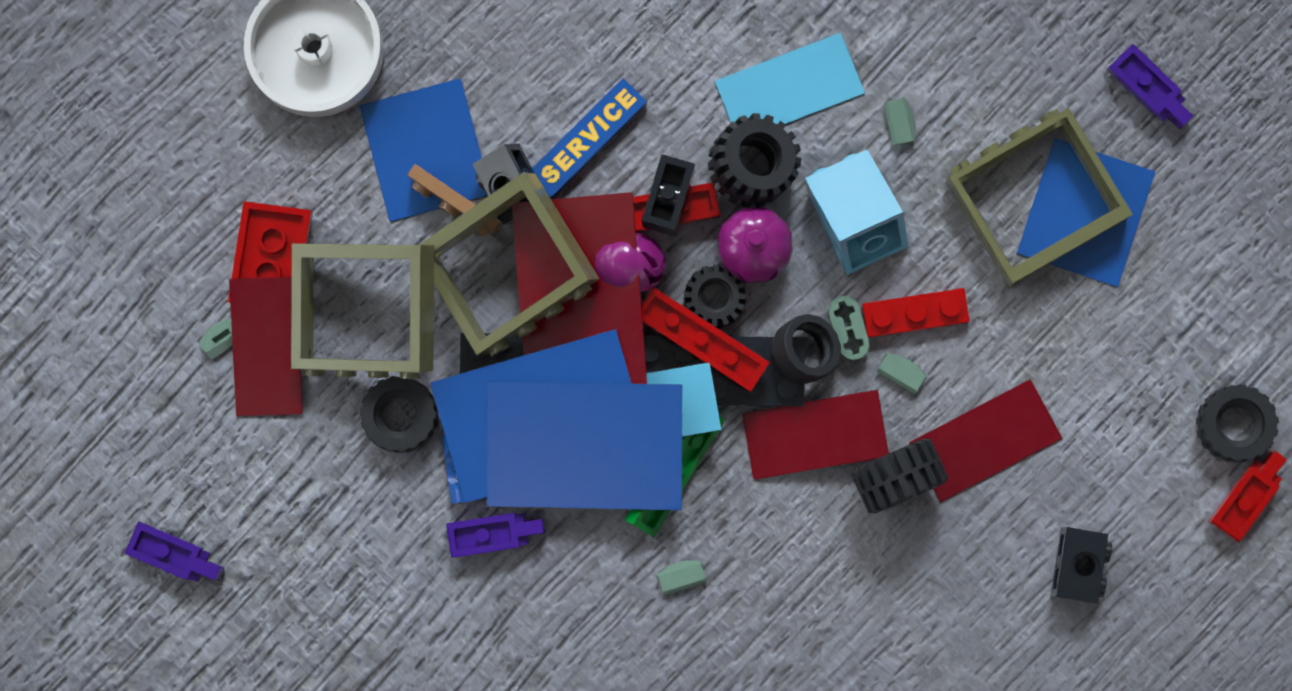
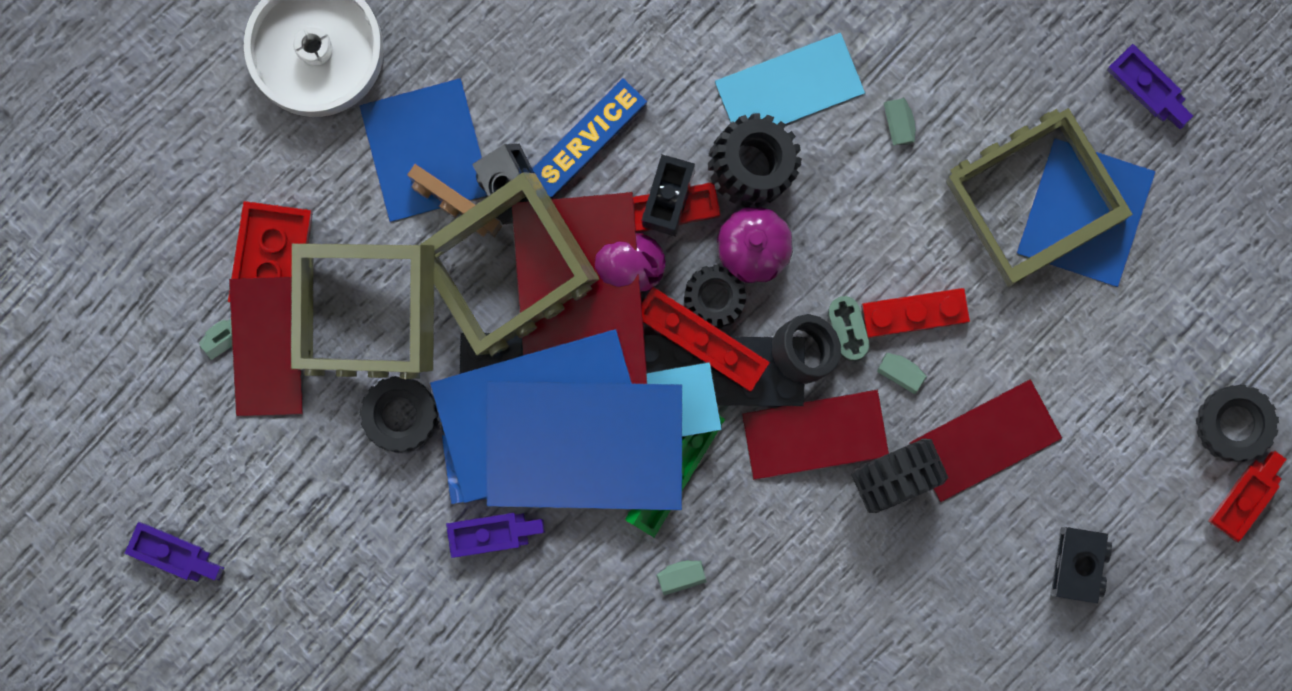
(857, 211): medium azure slope -> none

